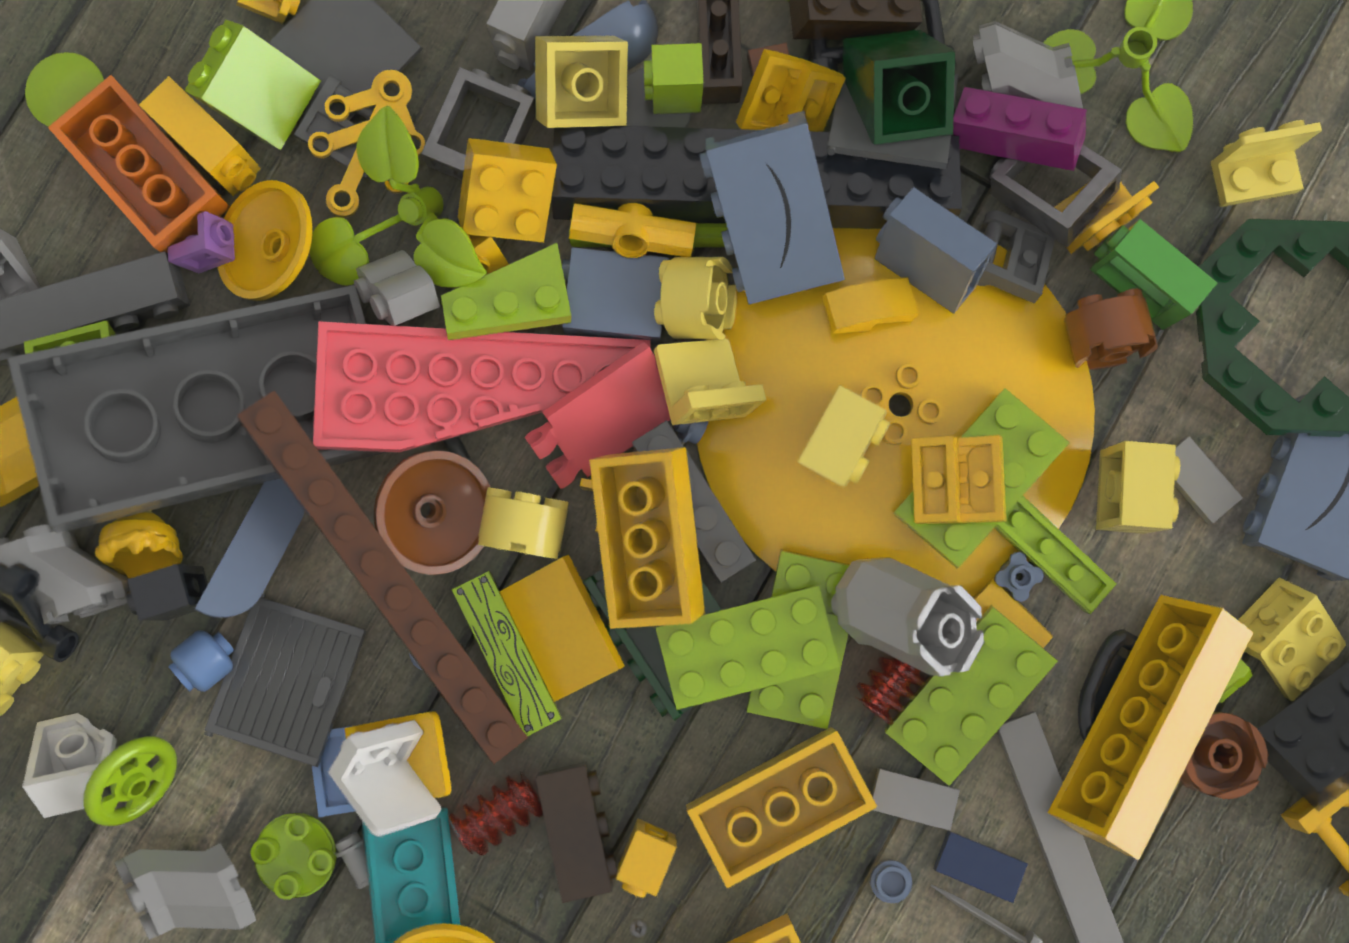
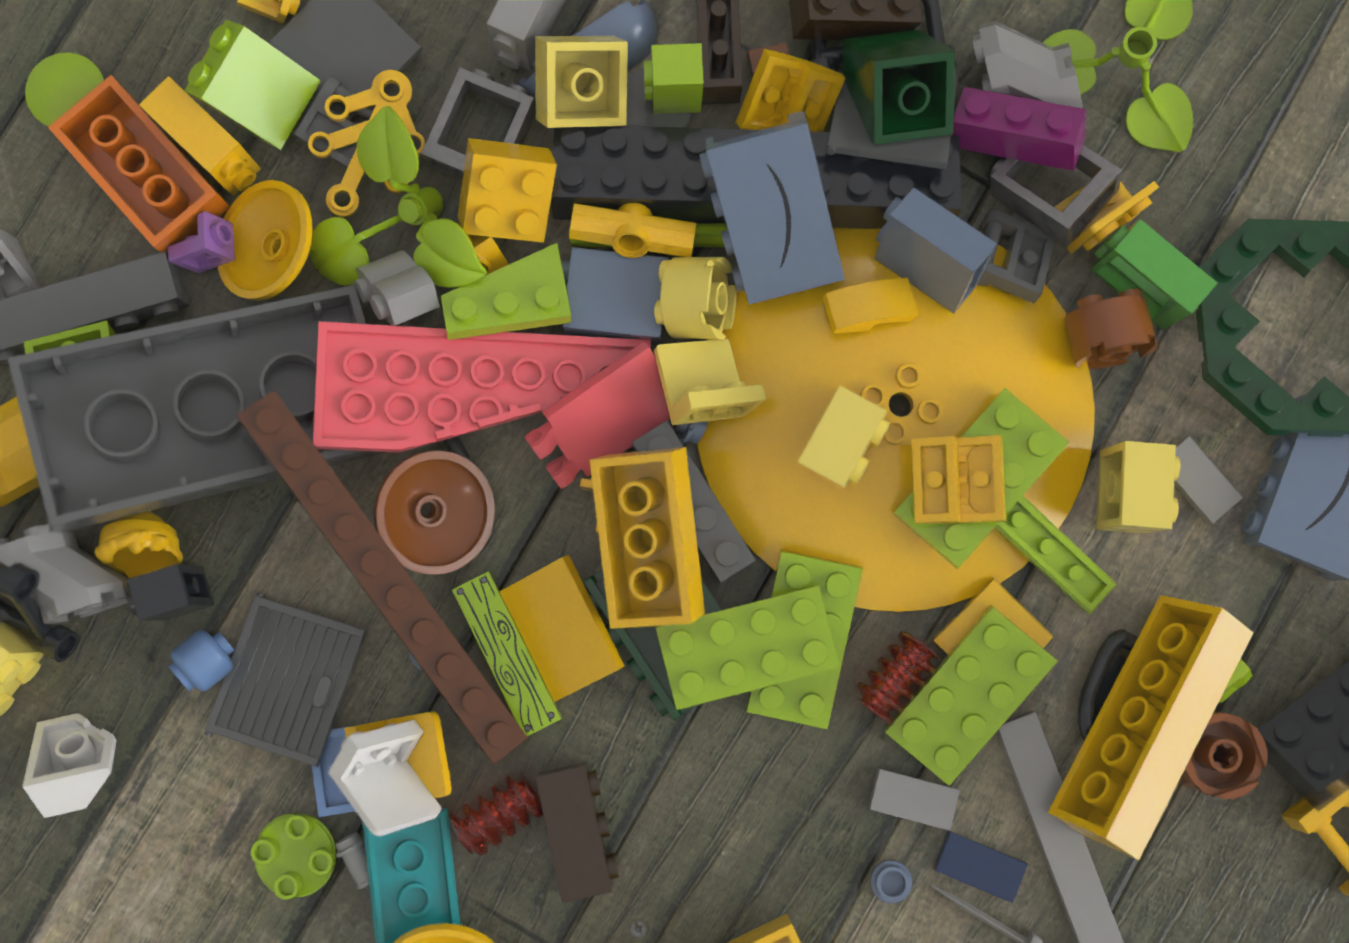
(130, 781): lime plate -> none
(185, 890): light grey brick -> none
(253, 552): sand blue brick -> none
(522, 523): light yellow brick -> none
(646, 859): yellow brick -> none
(780, 806): yellow brick -> none
(909, 615): light grey brick -> none
(1007, 576): sand blue plate -> none
(1261, 163): light yellow bracket -> none
(1291, 636): light yellow bracket -> none

